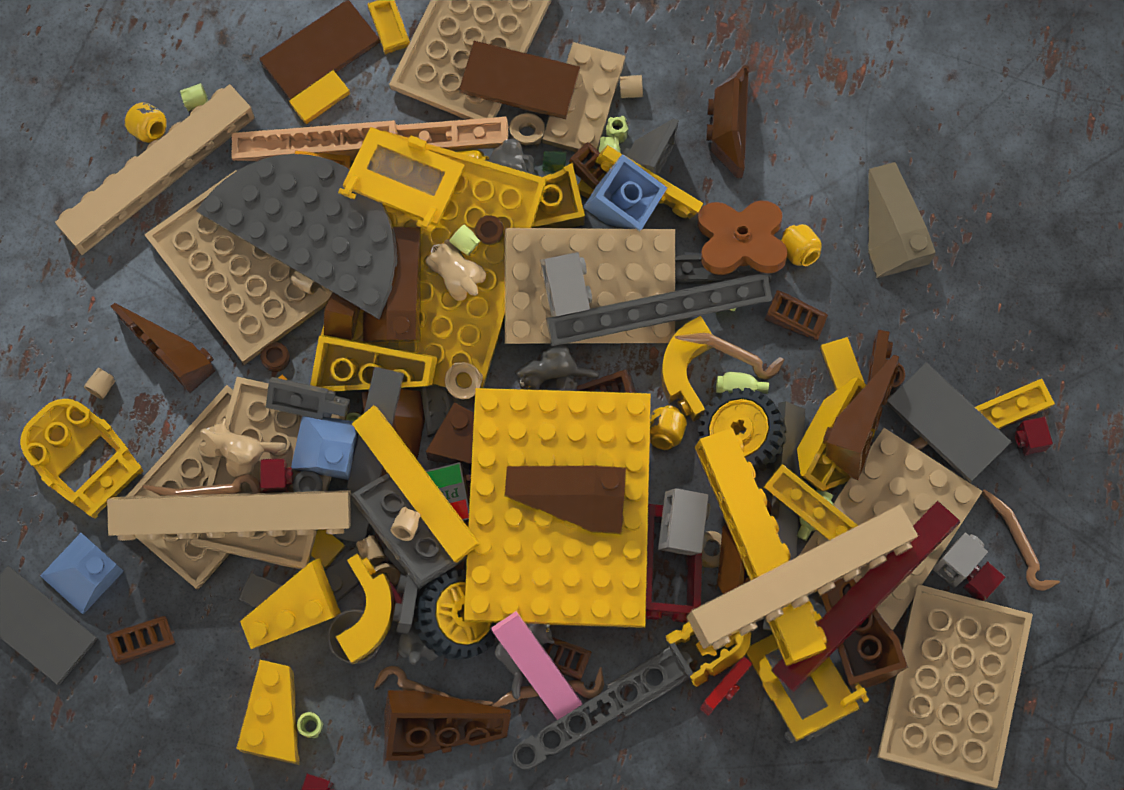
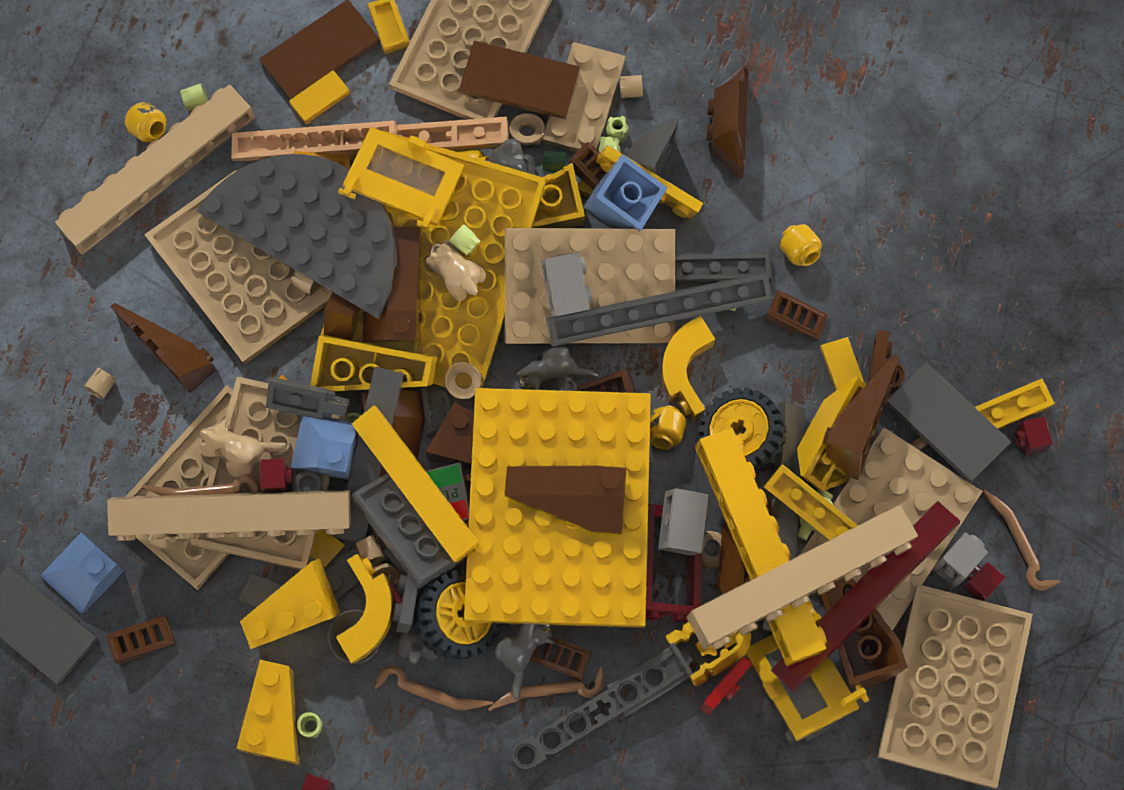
(60, 437): yellow slope -> none
(275, 357): reddish brown tile -> none
(405, 524): tan hose -> none
(431, 722): reddish brown wedge -> none
(489, 230): reddish brown tile -> none
(536, 665): bright pink tile -> none
(736, 352): medium nougat piece -> none
(739, 380): yellowish green plant -> none
(742, 237): dark orange plant -> none
(895, 225): dark tan wedge -> none

